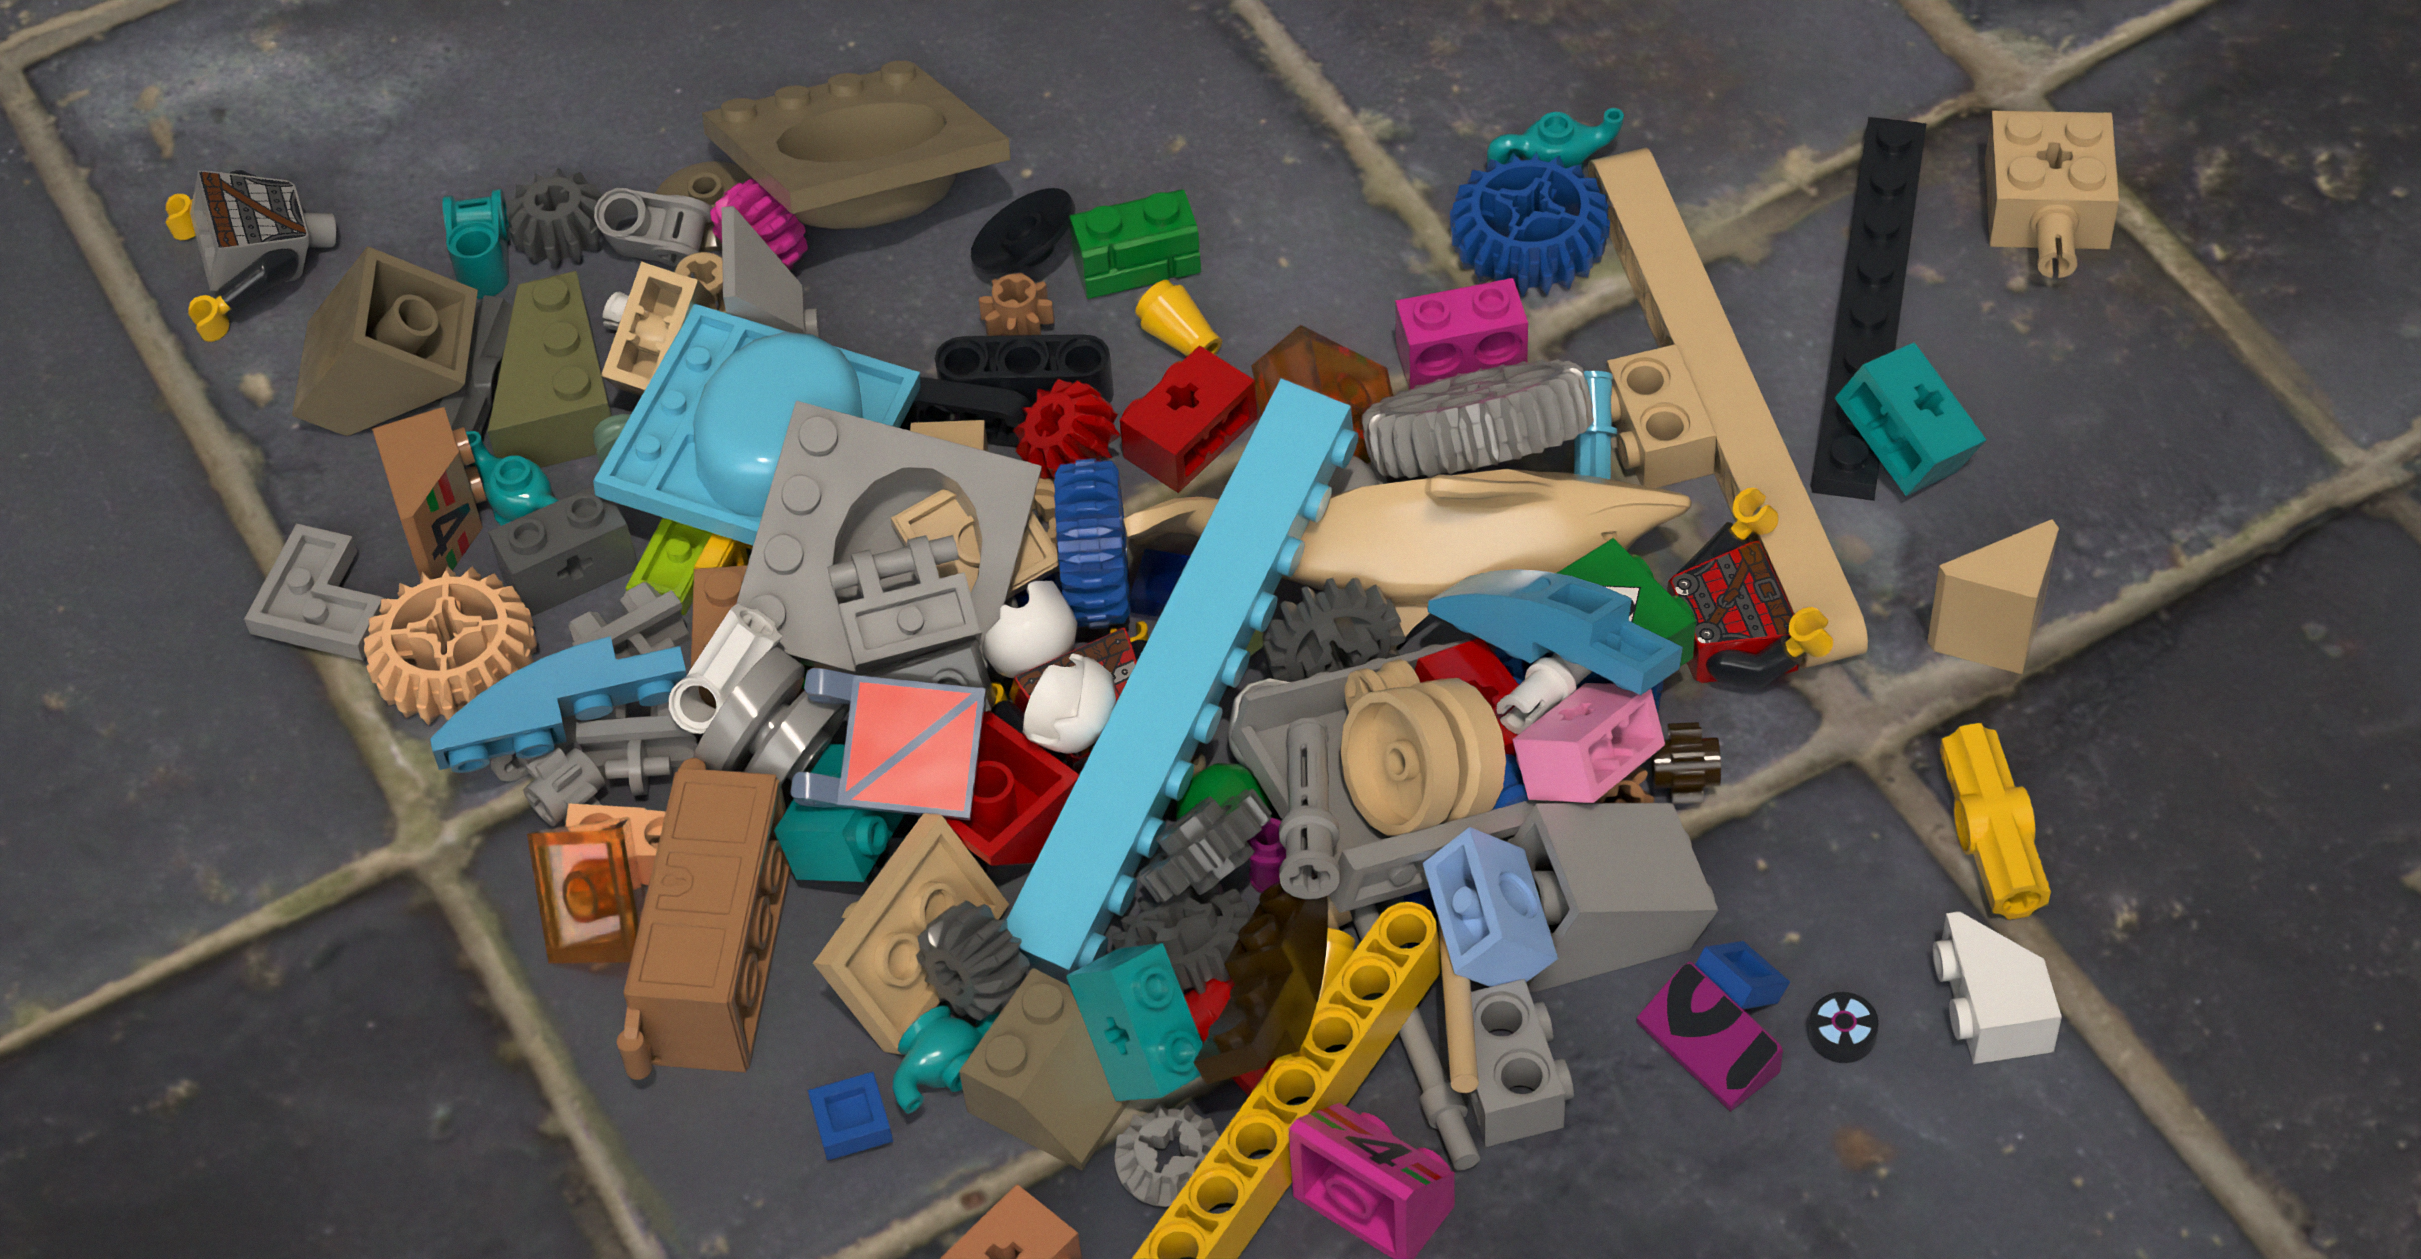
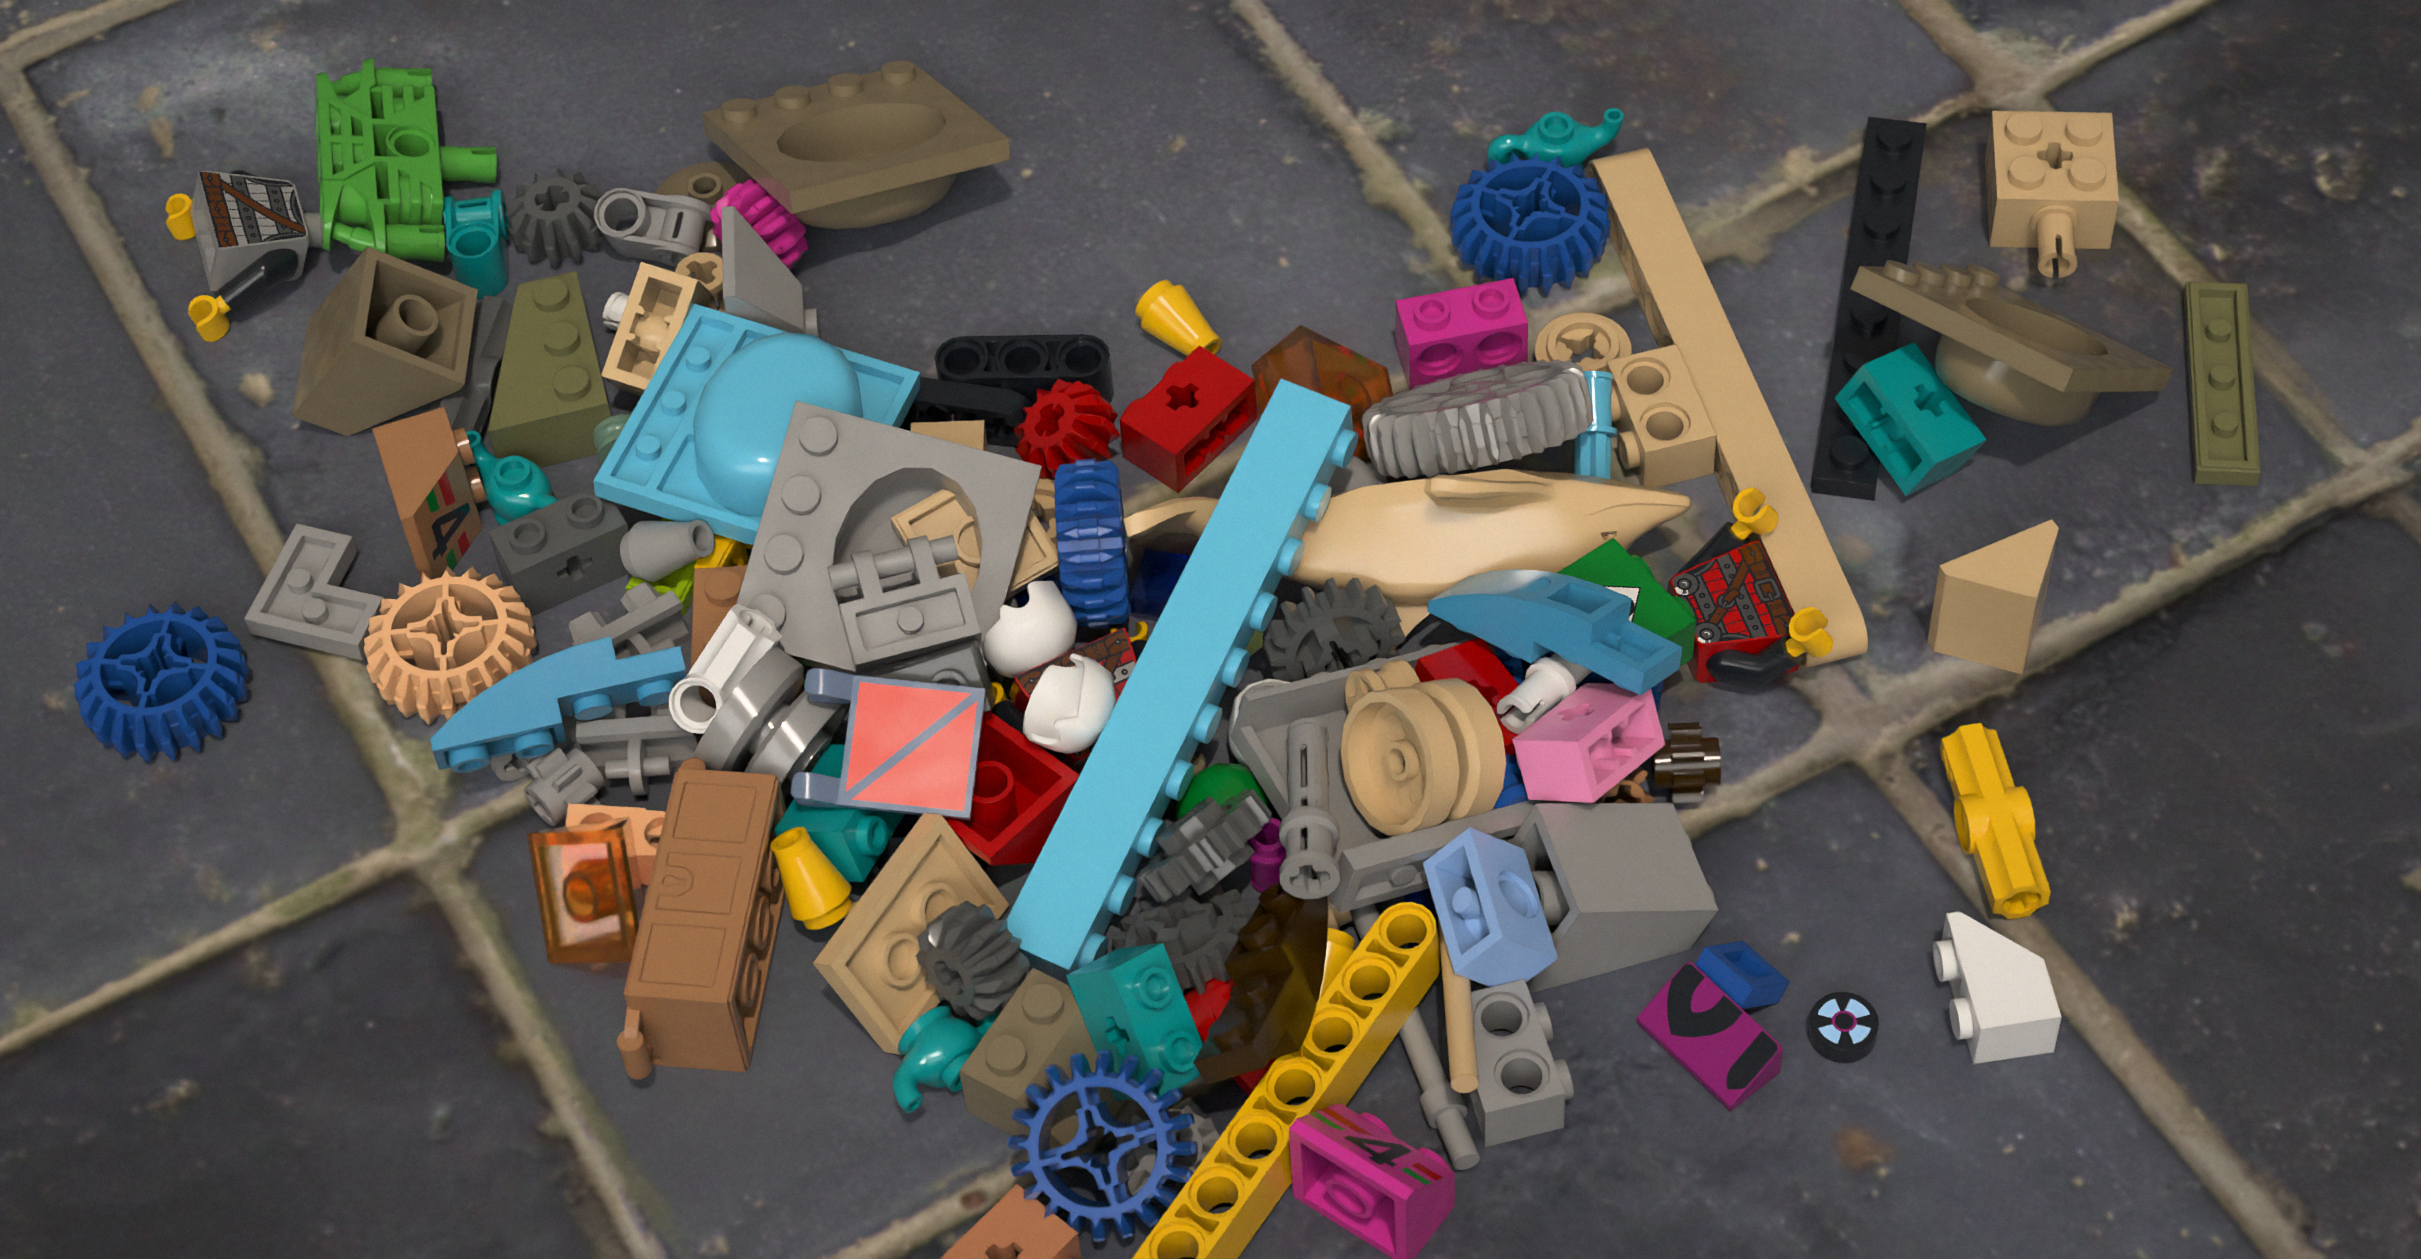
(155, 669): none -> blue gear
(385, 162): none -> bright green piece
(662, 547): none -> light grey cone
(811, 883): none -> yellow cone
(850, 1115): blue plate -> none
(1016, 306): medium nougat gear -> none
(1023, 231): black dish -> none
(1094, 1113): none -> blue gear
(1135, 243): green brick -> none
(1579, 332): none -> tan gear
(2007, 348): none -> dark tan piece
(2221, 384): none -> olive tile

